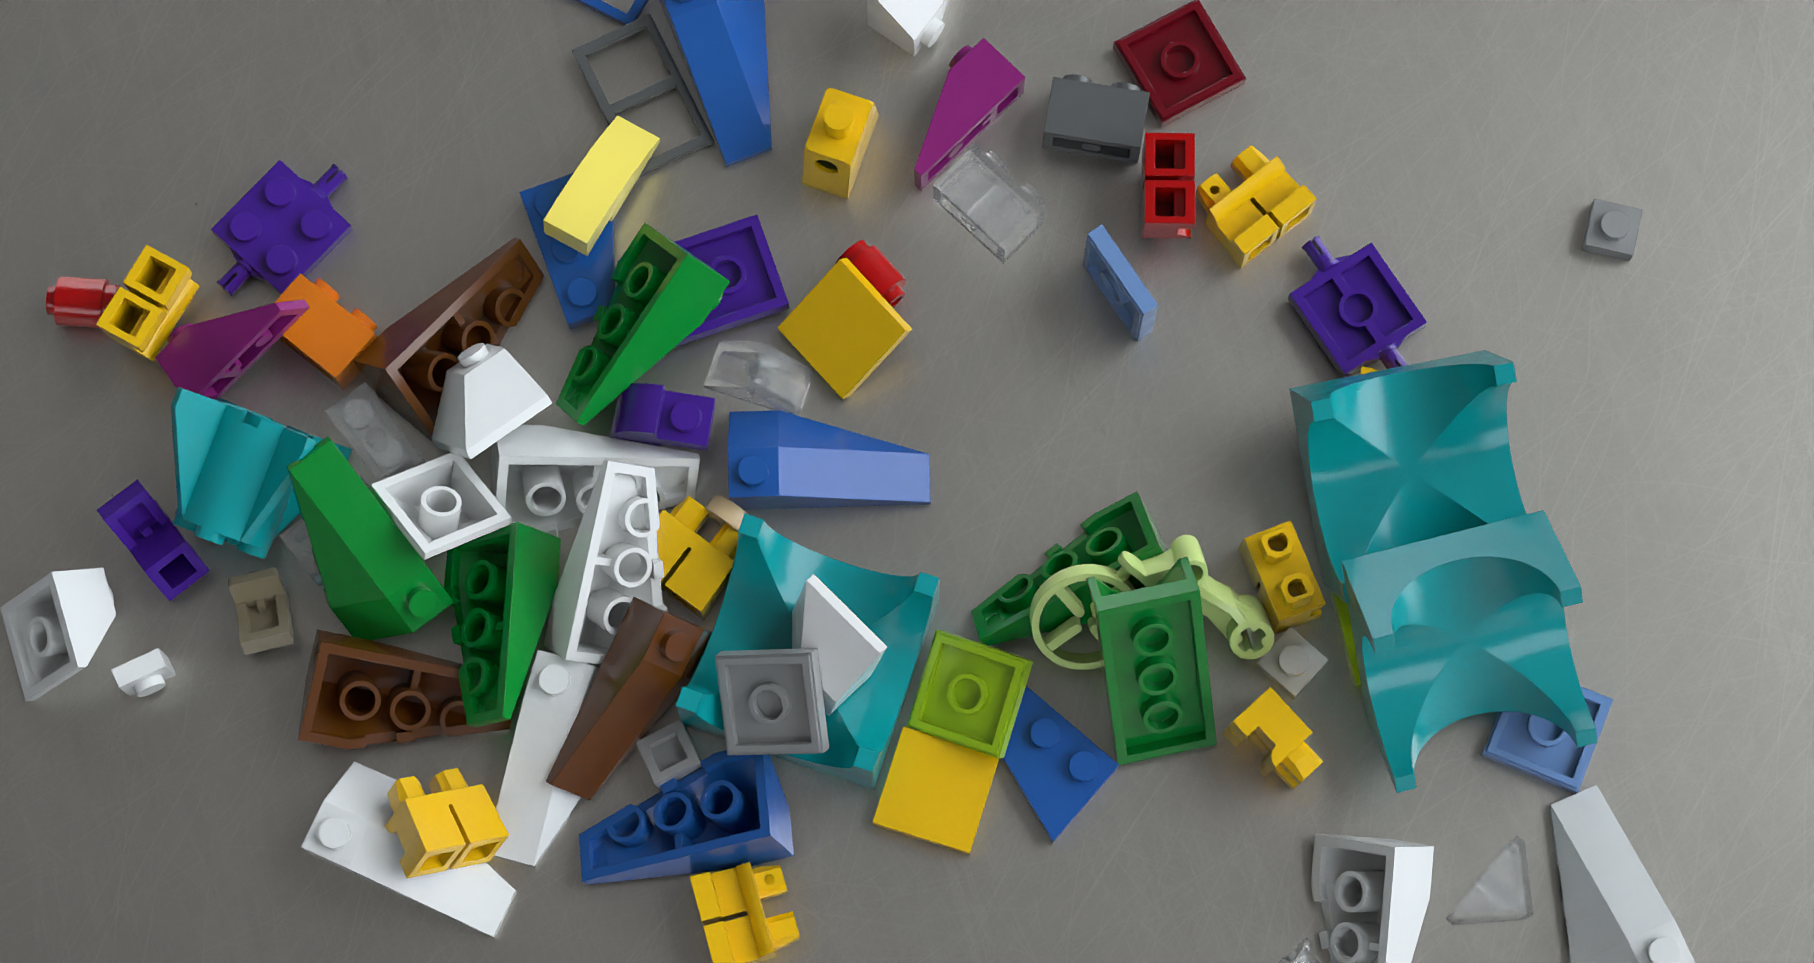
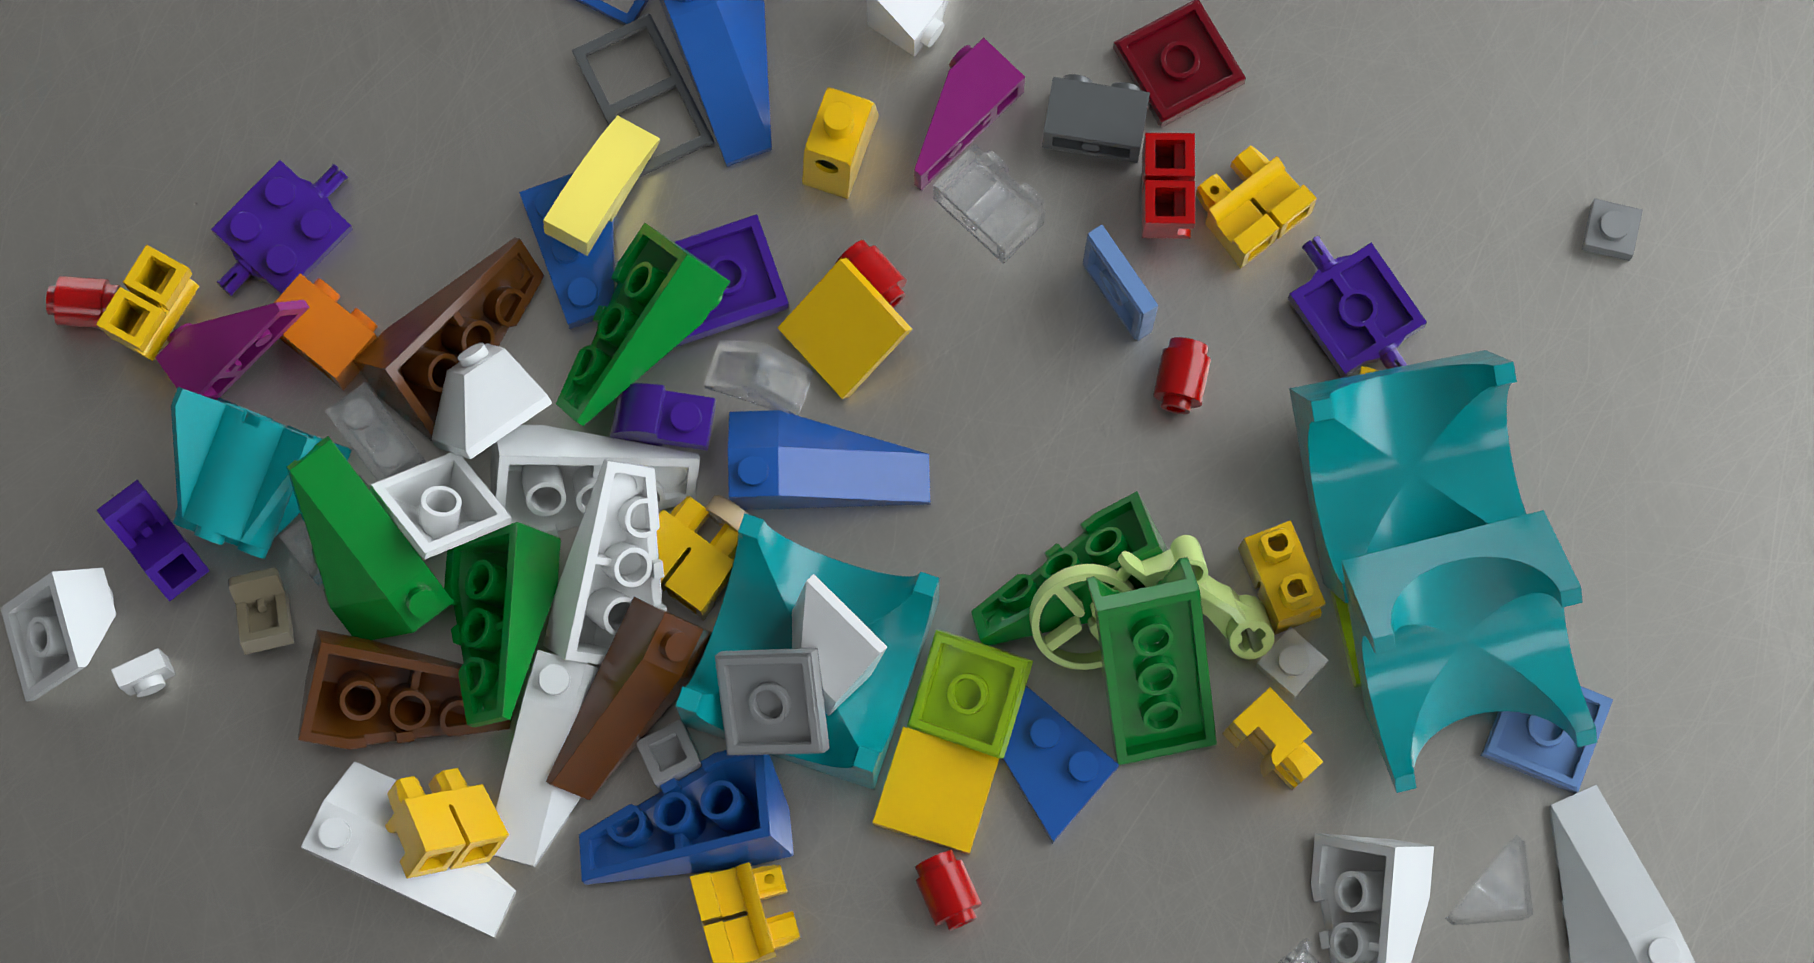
(947, 890): none -> red brick
(1182, 375): none -> red brick

